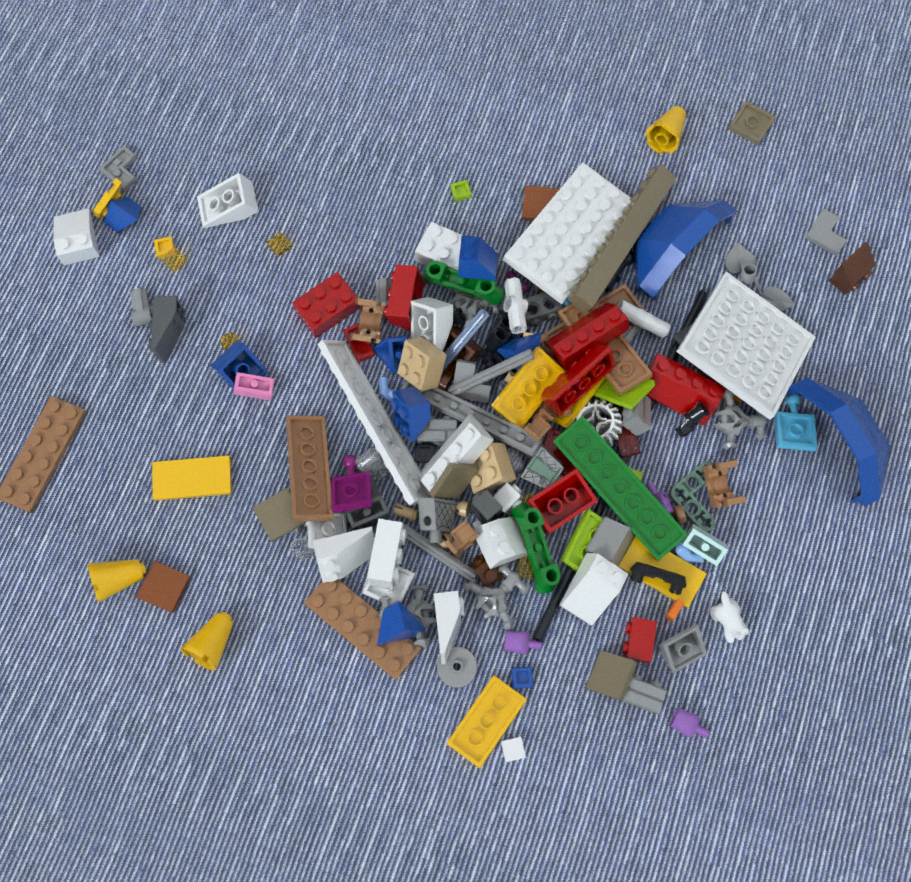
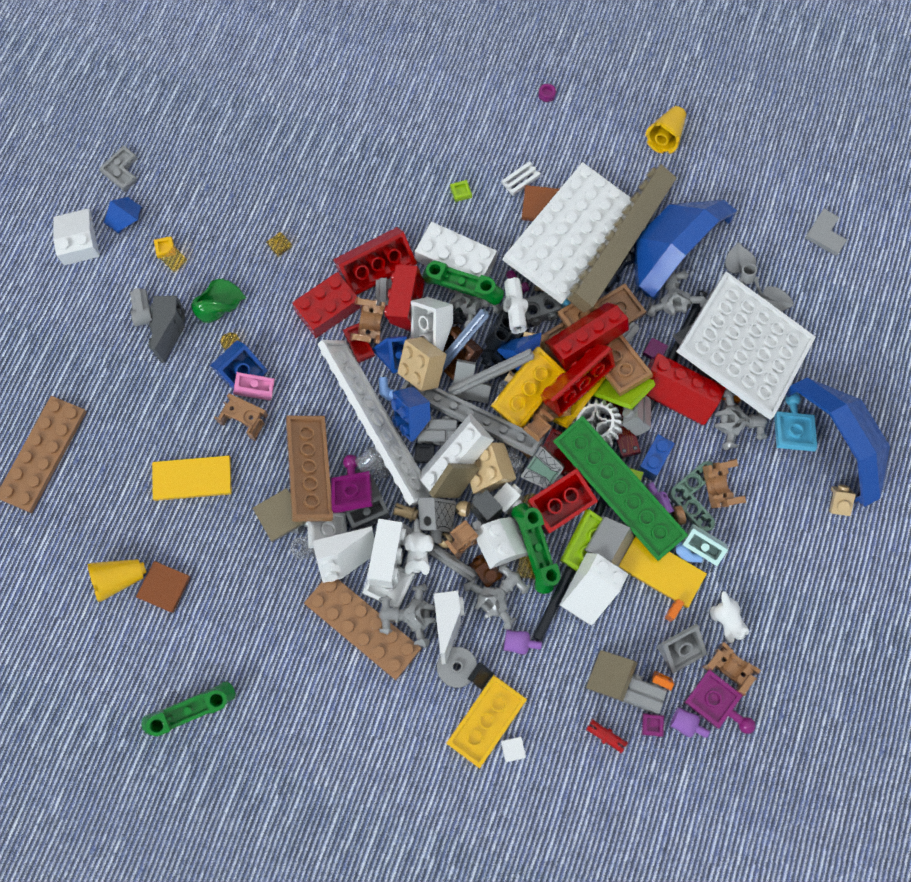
(113, 194): yellow wing -> none
(188, 709): none -> green plate
(209, 641): yellow cone -> none
(216, 300): none -> green piece
(228, 202): white slope -> none
(243, 412): none -> medium nougat piece
(374, 260): none -> red slope
(398, 624): blue slope -> none
(417, 546): none -> white animal
(445, 382): reddish brown tile -> none
(477, 259): blue slope -> none
(480, 675): none -> black tile
(511, 177): none -> white tile
(522, 677): blue tile -> none
(547, 92): none -> magenta tile
(606, 736): none -> red pin
(639, 640): red brick -> none
(644, 319): white axle -> none
(652, 725): none -> magenta tile
(655, 347): none -> magenta tile
(656, 457): none -> blue brick
(662, 680): none -> orange tile
(676, 299): none -> light grey piece
(676, 580): black piece -> none
(692, 418): black connector -> none
(715, 702): none -> magenta plate
(733, 667): none -> medium nougat piece
(751, 123): dark tan tile -> none
(842, 500): none -> tan bracket
(854, 269): reddish brown slope -> none

